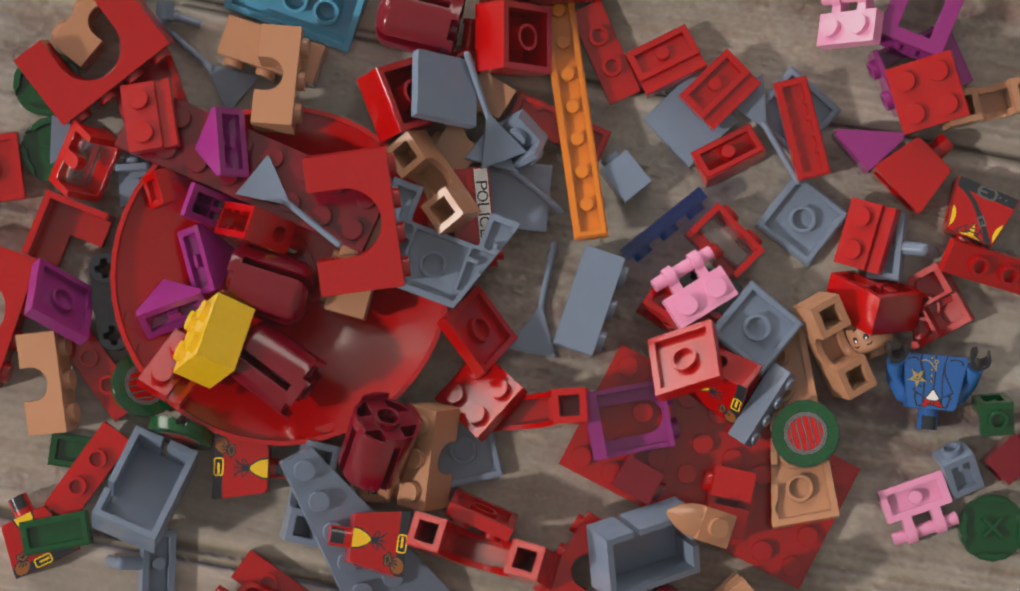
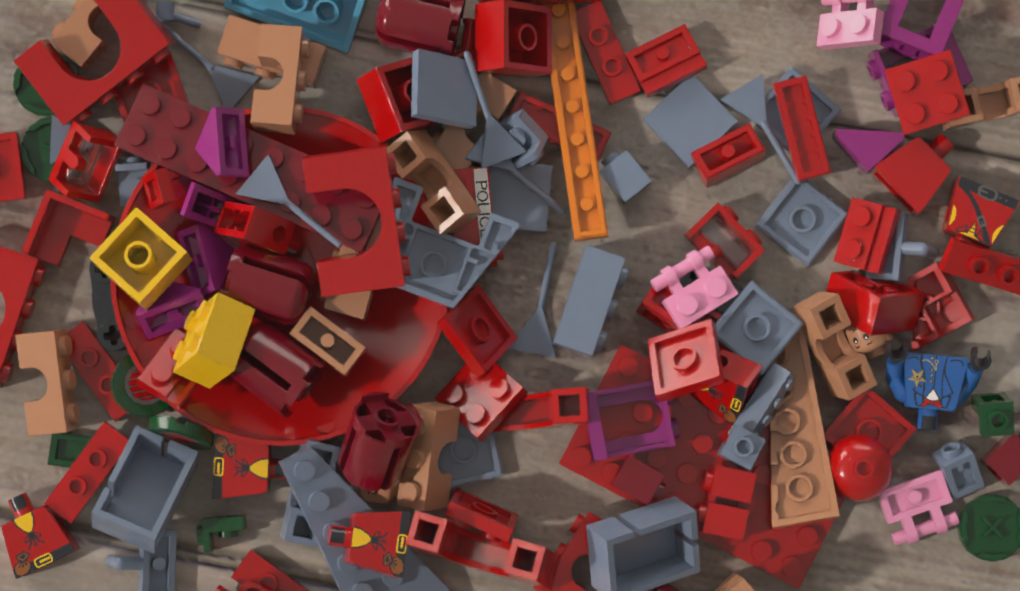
(56, 533): dark green tile -> none
(59, 301): magenta plate -> none
(141, 258): none -> yellow brick
(150, 116): red plate -> none
(226, 527): none -> dark green bracket
(327, 341): none -> nougat brick
(664, 226): clear blue plate -> none
(703, 523): nougat plate -> none
(719, 89): red plate -> none
(741, 447): none -> sand blue bracket
(805, 434): tile -> none
(860, 467): none -> red cylinder
(872, 417): none -> red plate

